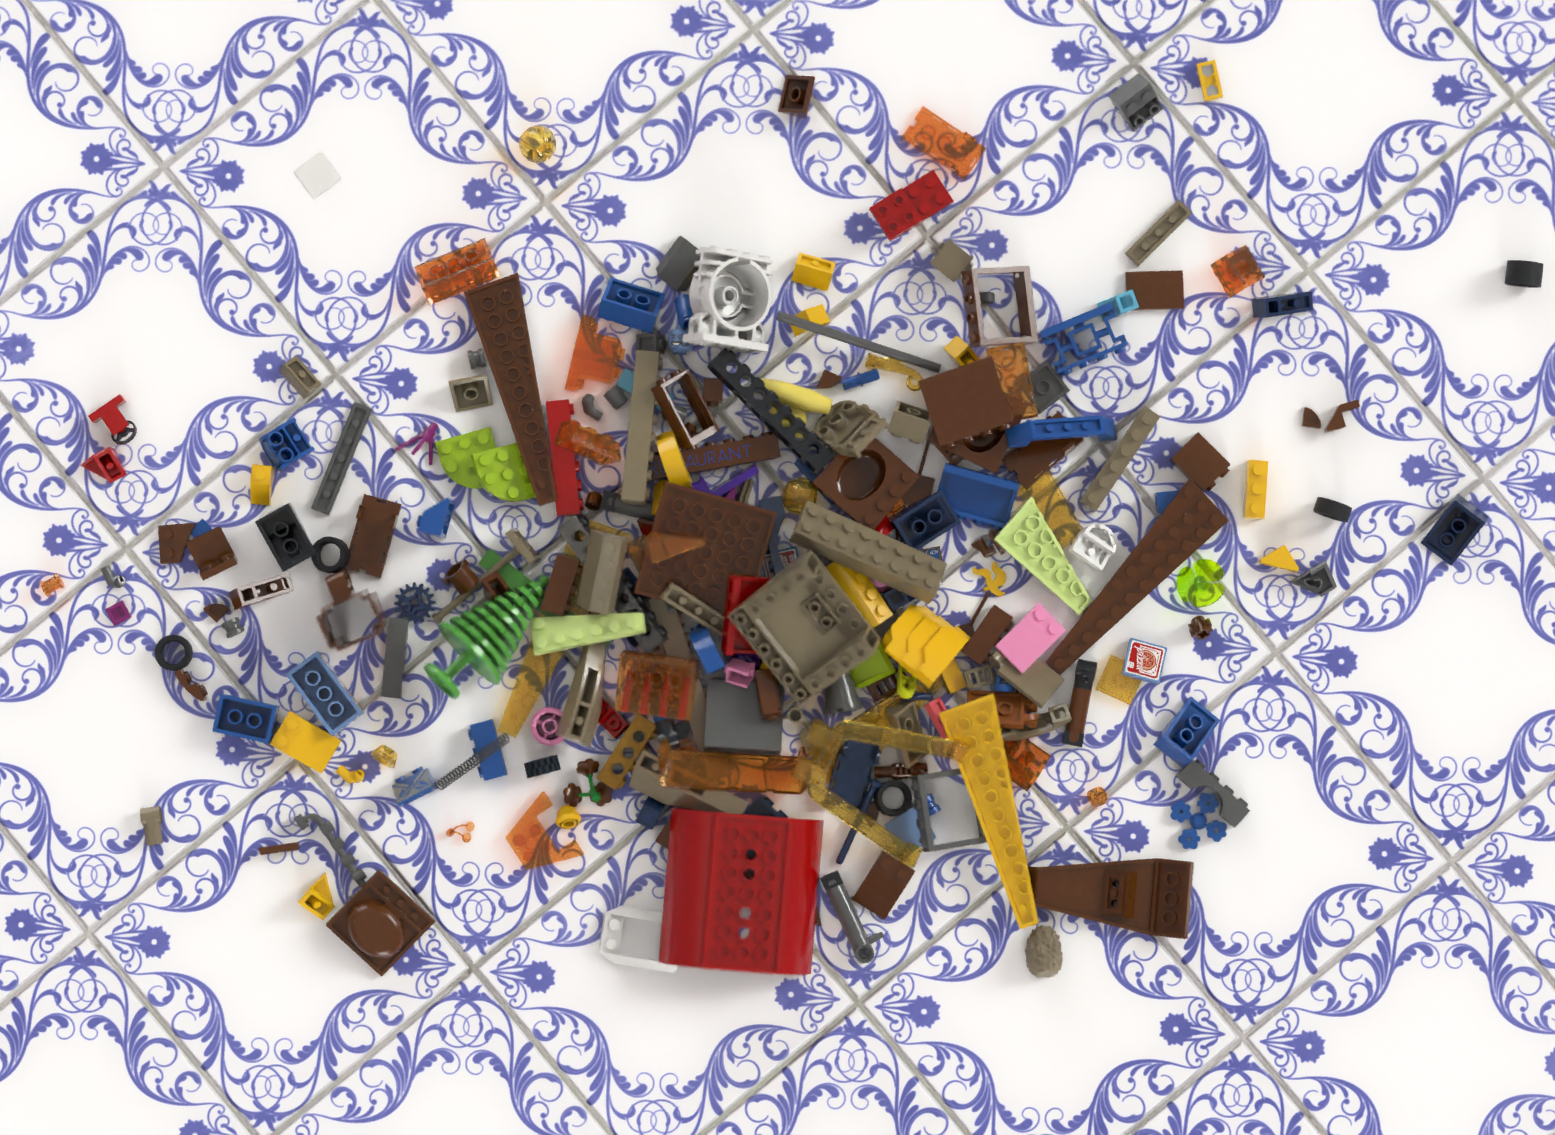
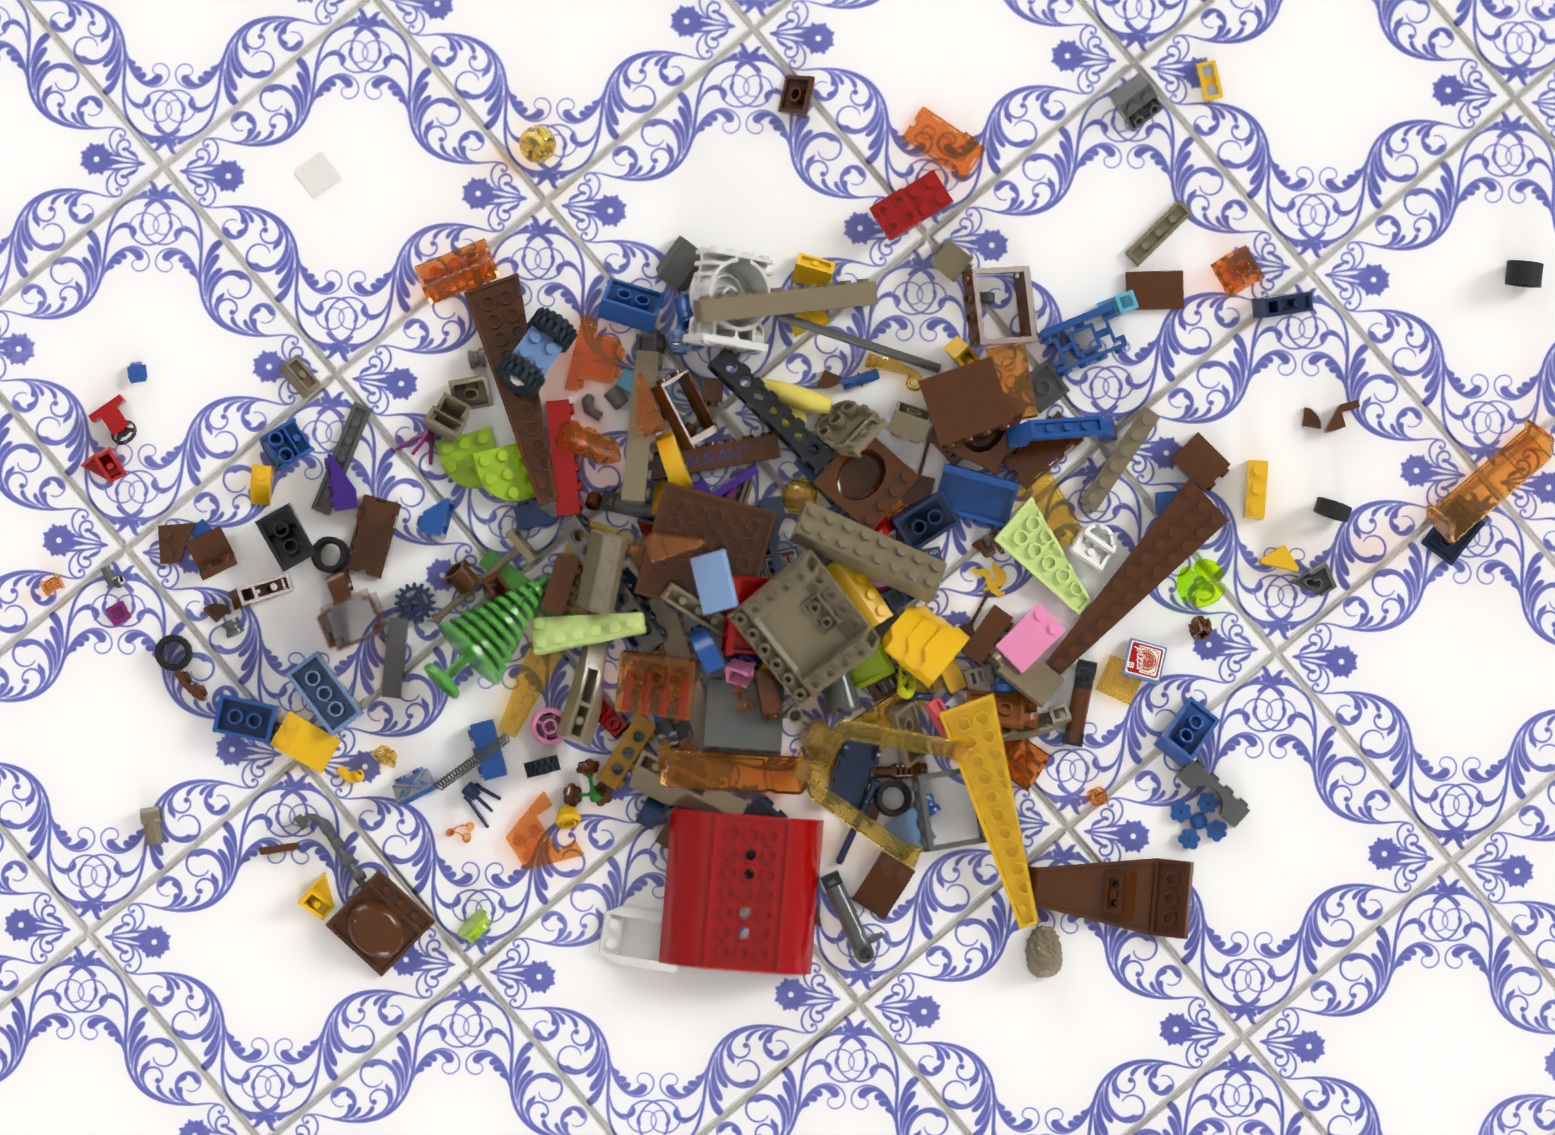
(137, 372): none -> blue piece
(343, 491): none -> dark purple slope
(448, 417): none -> dark tan plate
(471, 791): none -> dark blue plant
(474, 926): none -> lime hat
(531, 359): none -> black plate
(531, 516): none -> dark blue slope
(647, 413): none -> clear orange slope
(714, 582): none -> light blue tile
(751, 704): none -> clear orange piece
(784, 302): none -> dark tan brick
(1492, 482): none -> clear orange piece

